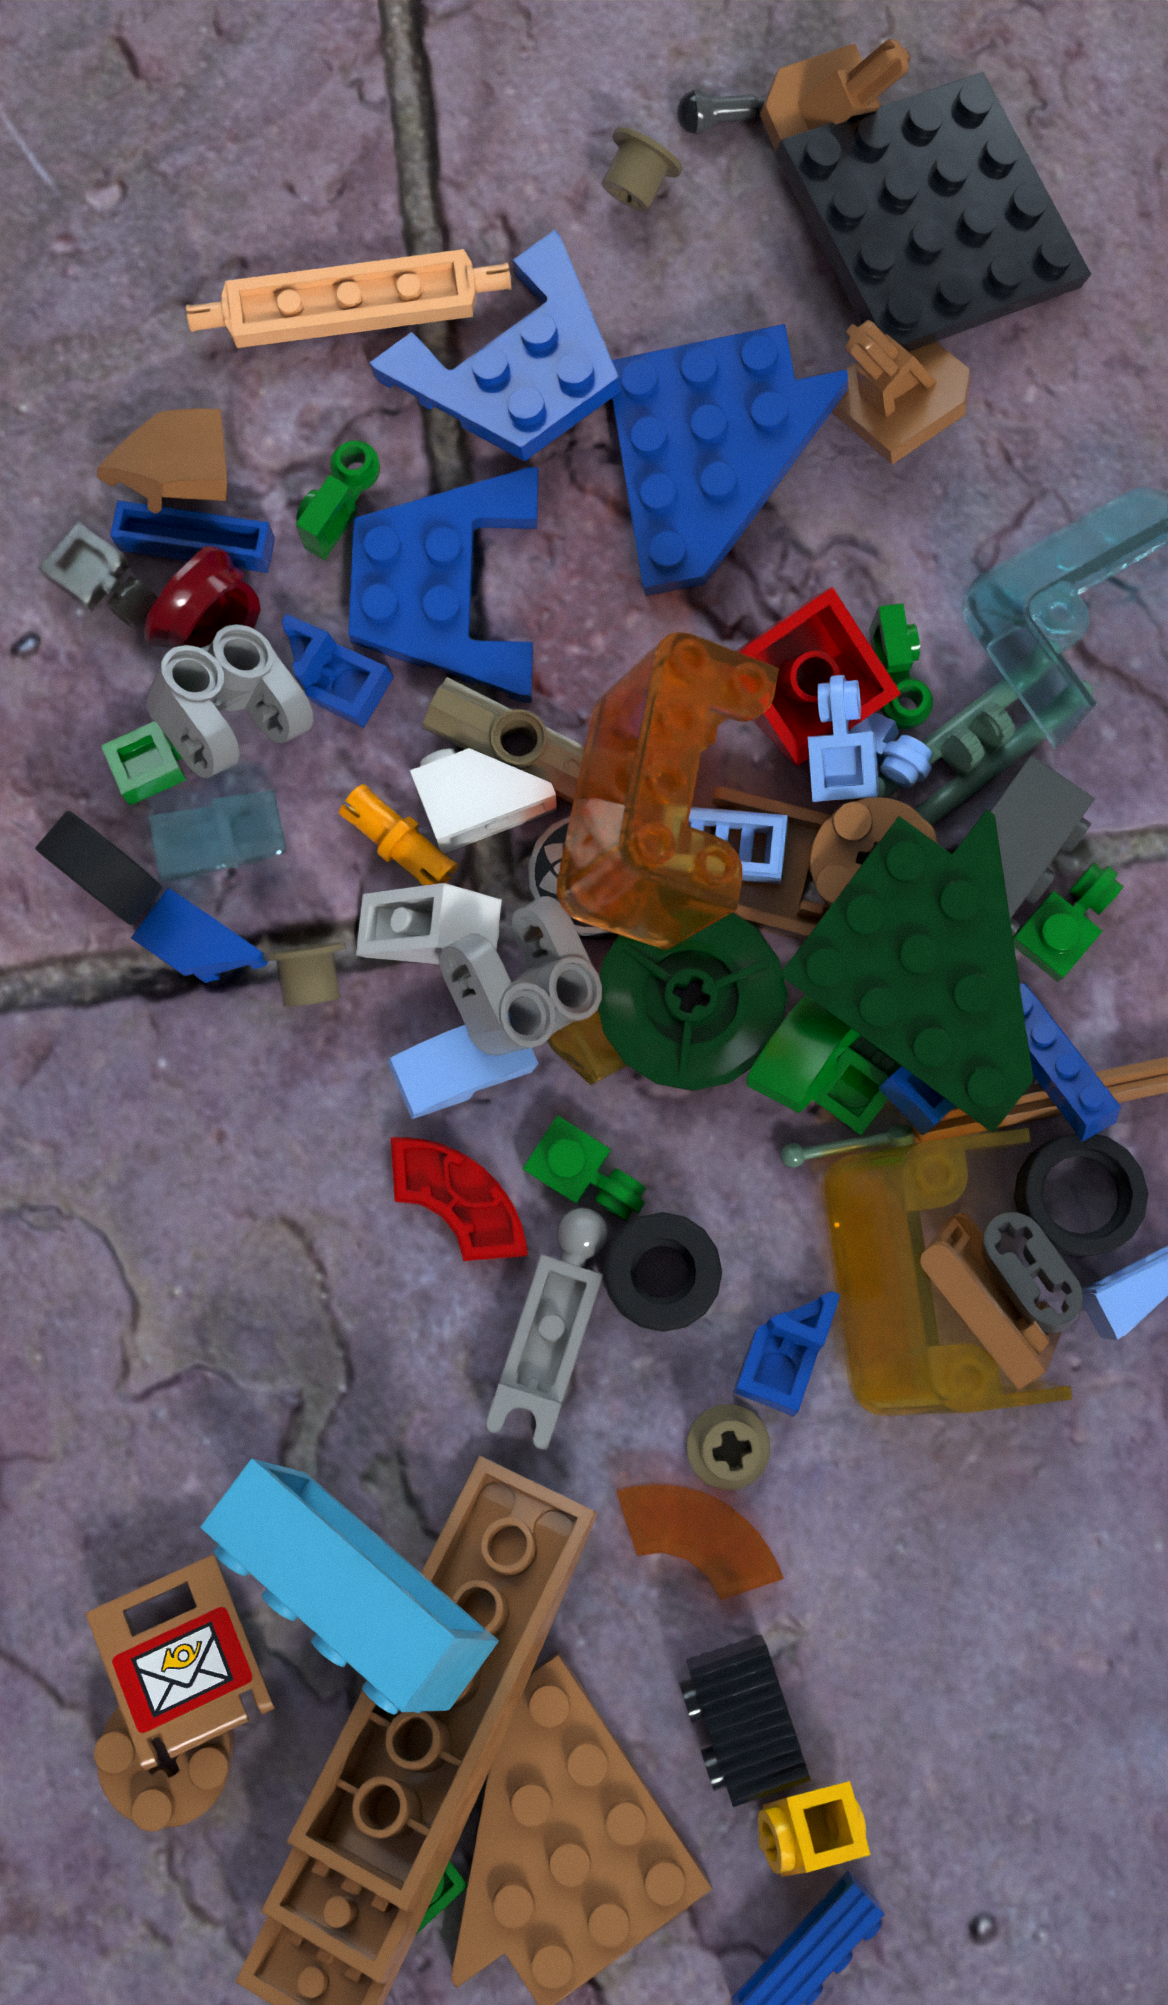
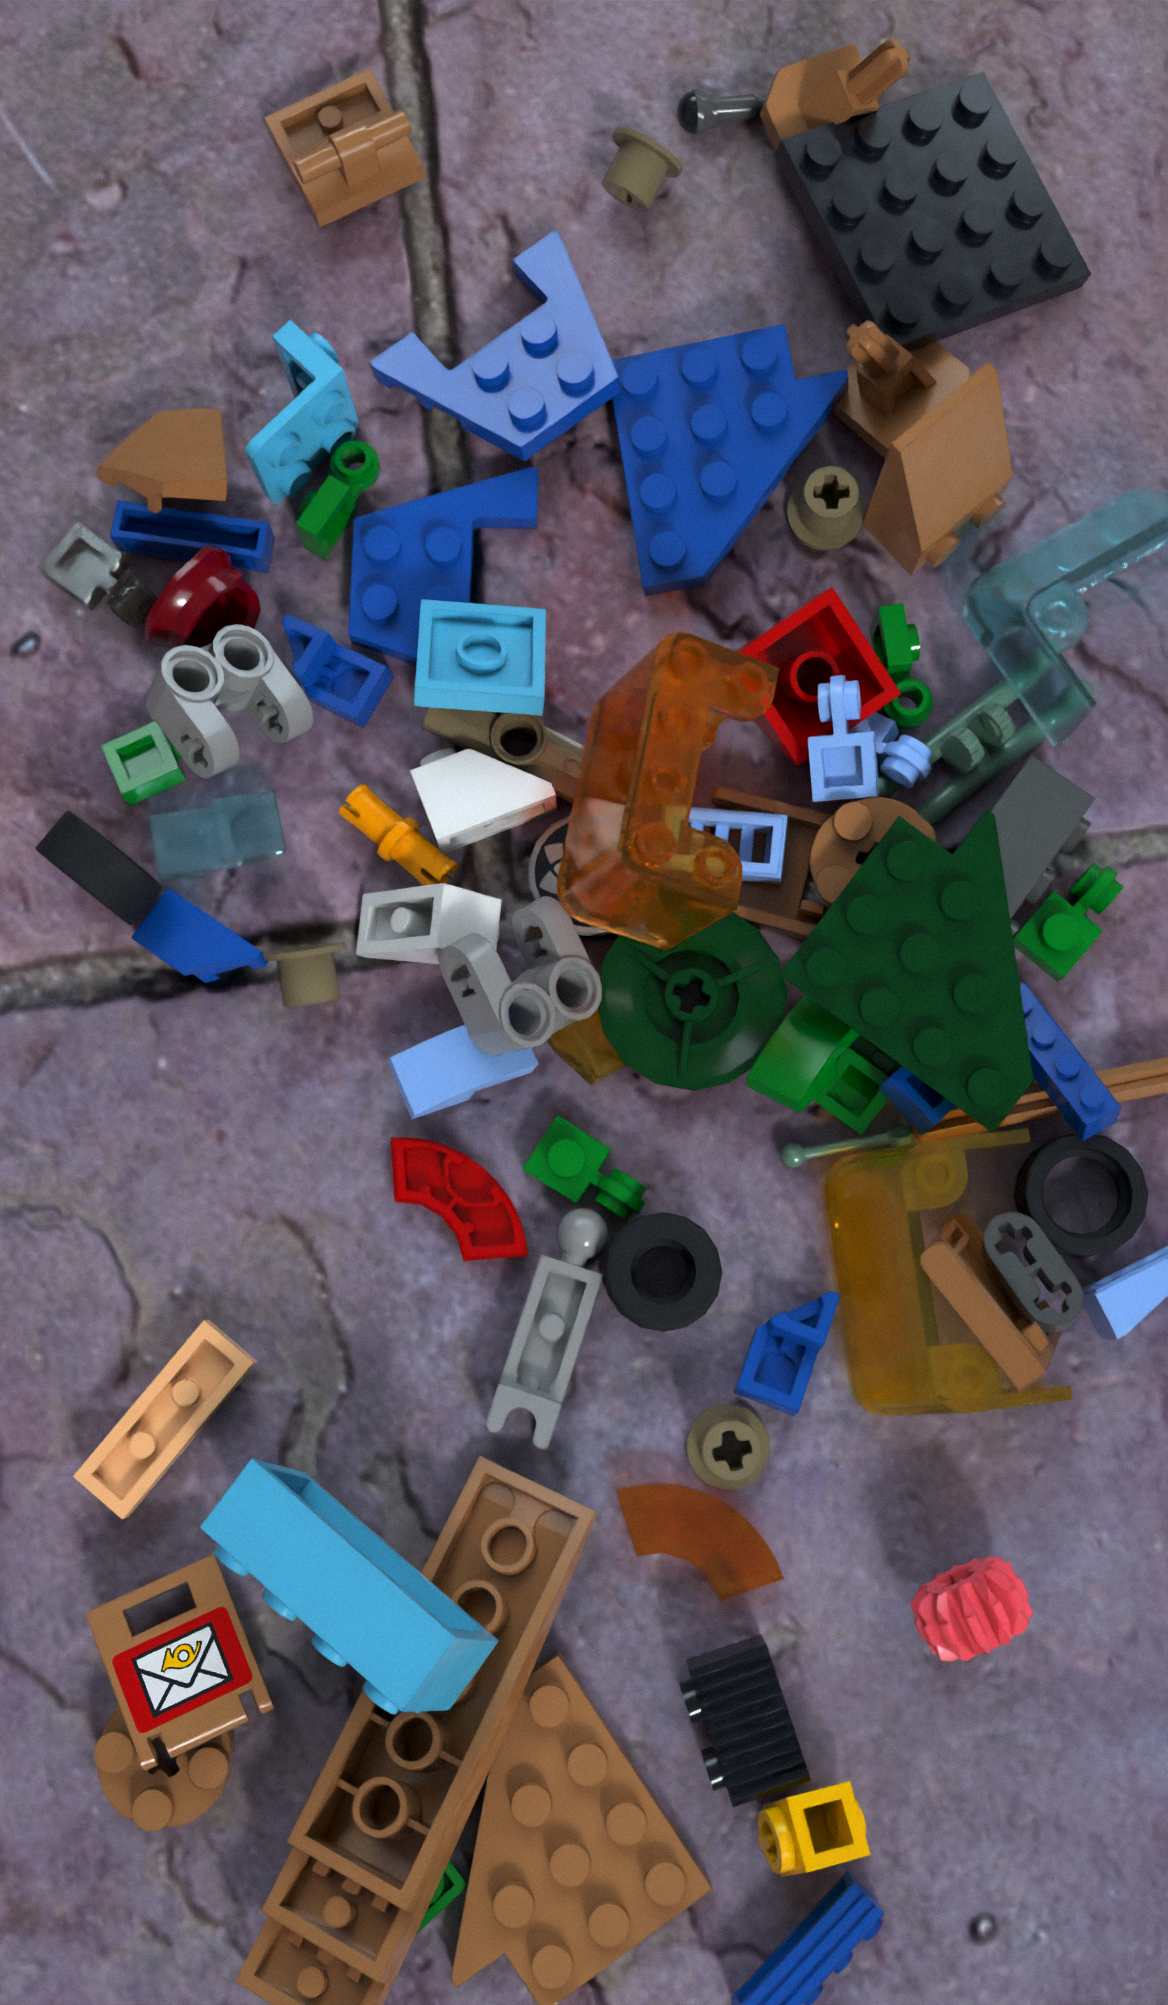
(165, 1419): none -> light nougat plate
(311, 423): none -> medium azure bracket
(345, 147): none -> medium nougat plate
(349, 298): light nougat plate -> none
(481, 657): none -> medium azure plate
(826, 509): none -> dark tan piece
(943, 475): none -> medium nougat slope
(971, 1609): none -> coral gear

